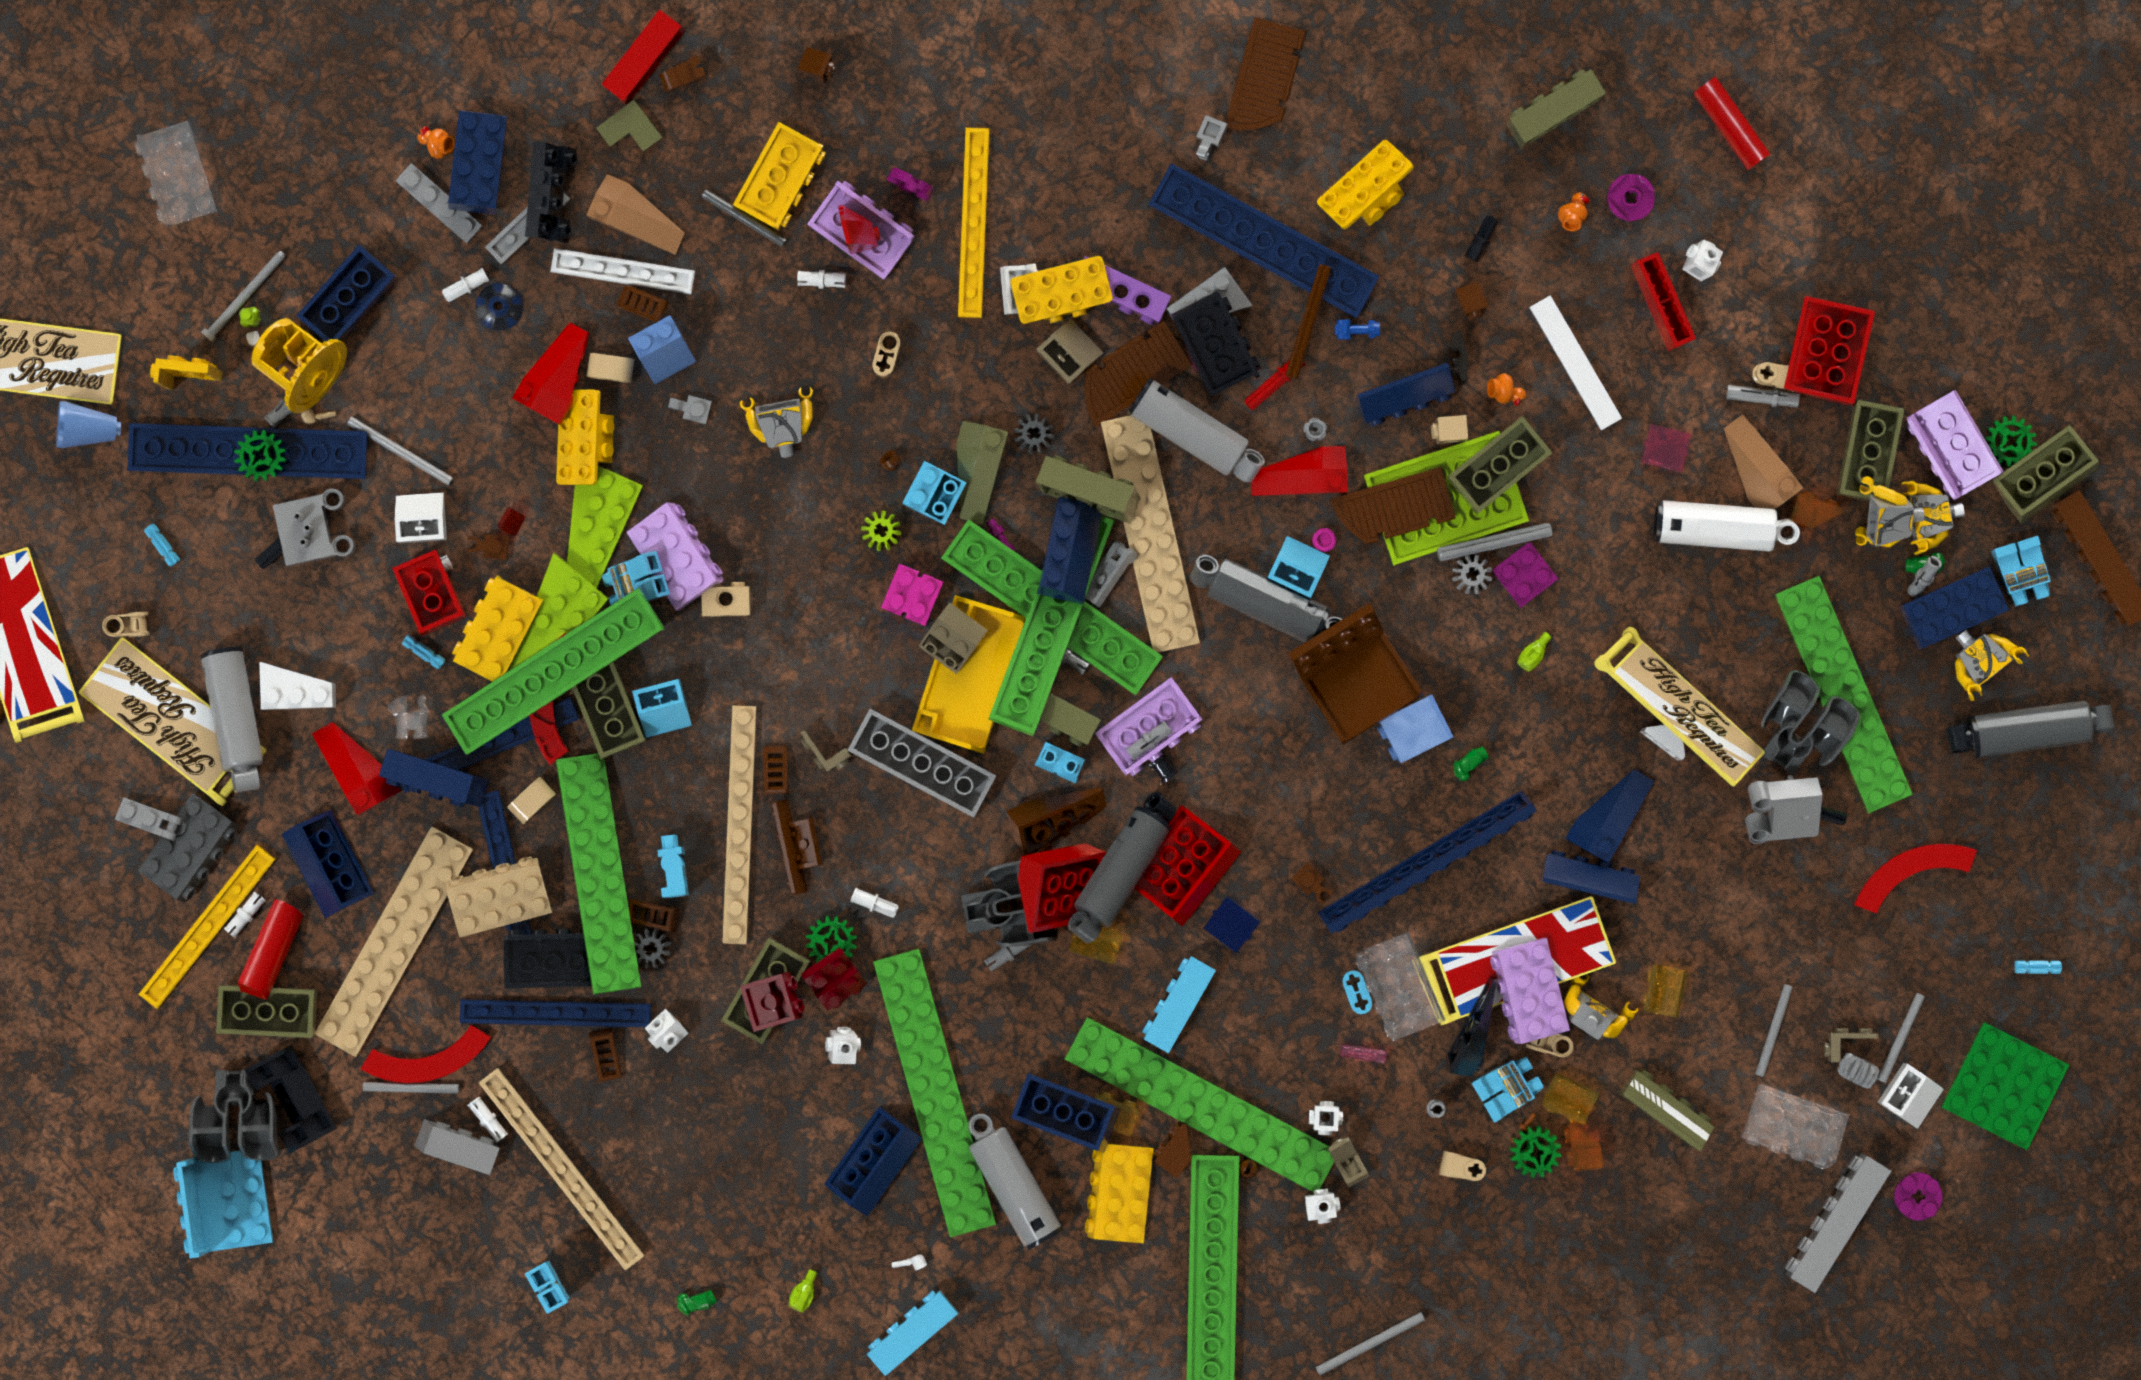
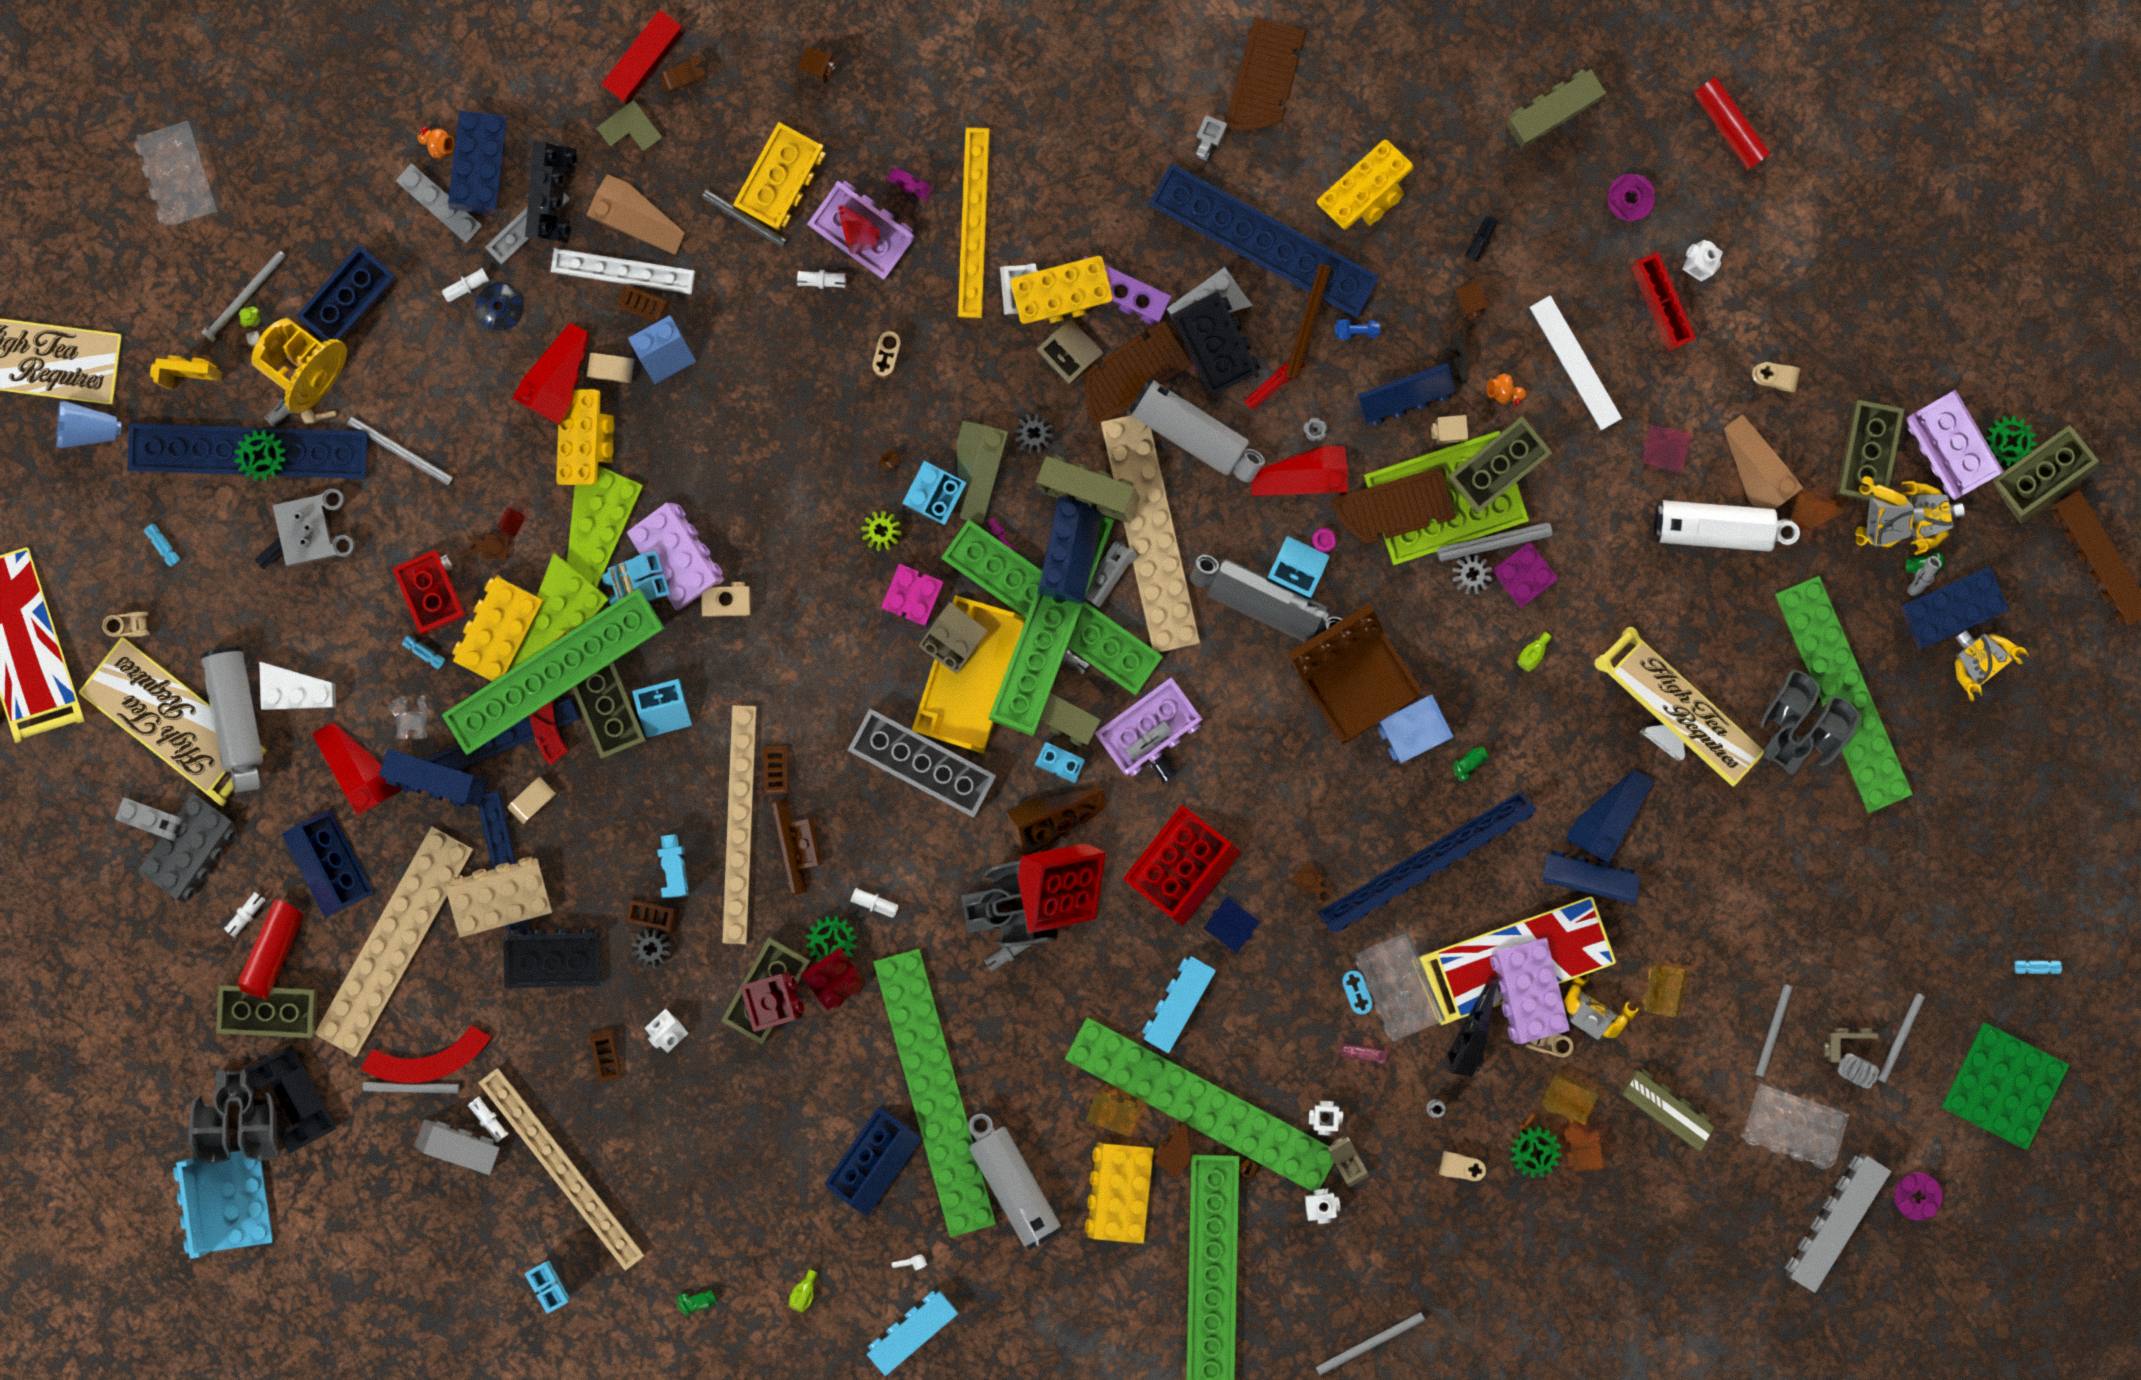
(207, 926): yellow tile -> none
(420, 518): white slope -> none
(555, 1013): dark blue tile -> none
(598, 873): bright green plate -> none
(694, 409): light grey plate -> none
(780, 422): torso -> none
(838, 760): dark tan bracket -> none
(842, 1046): white brick -> none
(1065, 1113): dark blue brick -> none
(1103, 948): clear yellow bracket -> none
(1122, 867): dark grey piece -> none
(1513, 1086): medium azure hips -> none
(1574, 213): orange animal -> none
(1764, 396): light grey pin -> none
(1792, 810): light grey piece -> none
(1829, 350): red slope -> none
(1909, 863): red tile -> none
(1910, 1095): white slope -> none
(2022, 568): medium azure hips -> none
(2030, 729): dark grey piece -> none

